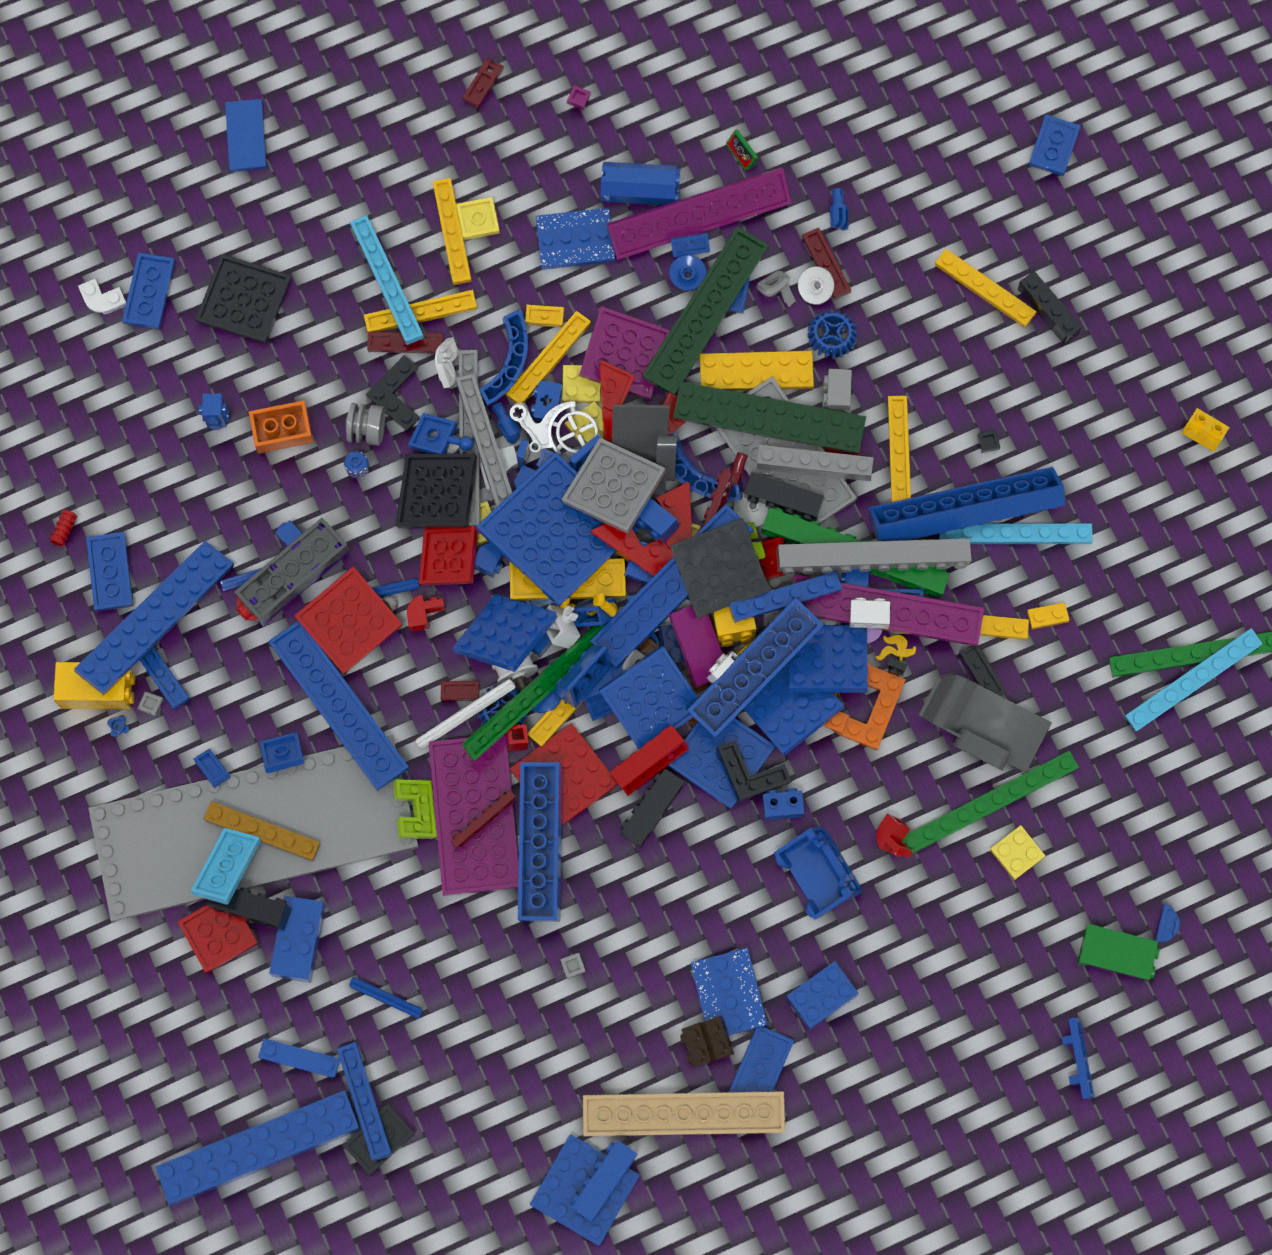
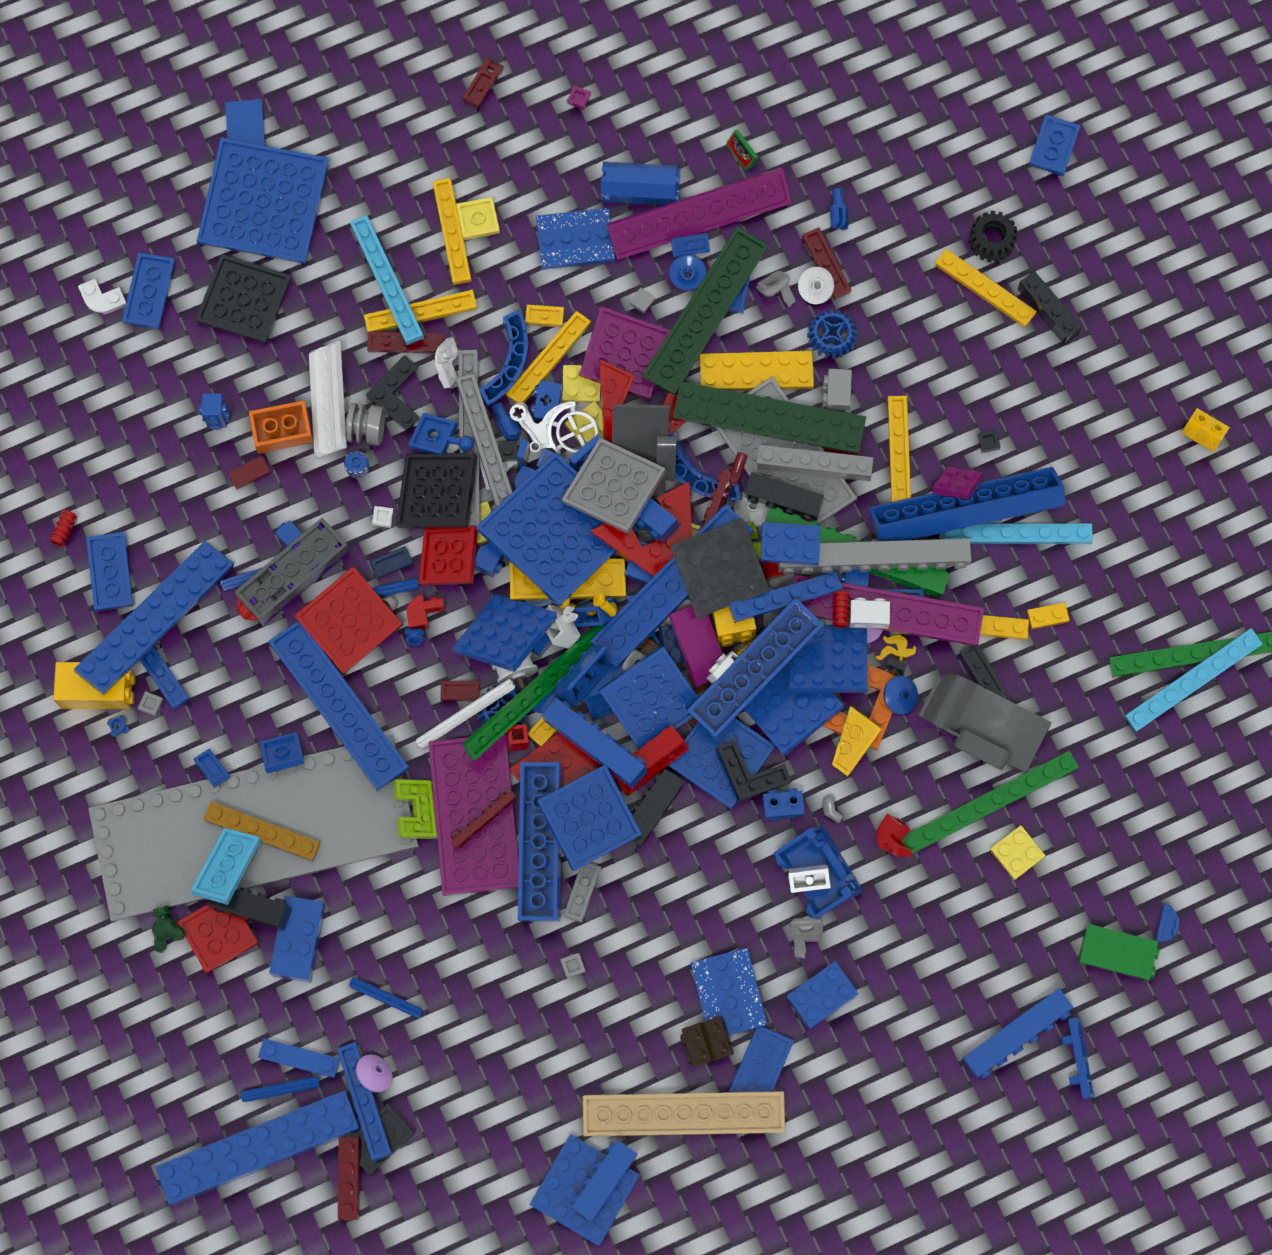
(165, 928): none -> dark green animal
(249, 472): none -> dark red tile
(263, 200): none -> blue plate
(280, 1089): none -> blue axle
(327, 399): none -> white plate
(348, 1178): none -> dark red plate
(369, 1077): none -> lavender dish
(382, 517): none -> white tile
(391, 562): none -> dark blue tile
(414, 636): none -> blue plate
(508, 450): none -> black plate
(582, 892): none -> light grey tile
(588, 818): none -> blue plate
(594, 743): none -> blue brick
(642, 300): none -> light grey tile
(790, 543): none -> blue plate
(800, 936): none -> light grey piece
(809, 878): none -> white brick
(829, 809): none -> light grey arm
(841, 609): none -> red piece
(855, 740): none -> yellow wing
(894, 695): none -> blue dish
(957, 482): none -> magenta plate
(996, 223): none -> black tyre
(1017, 1033): none -> blue brick

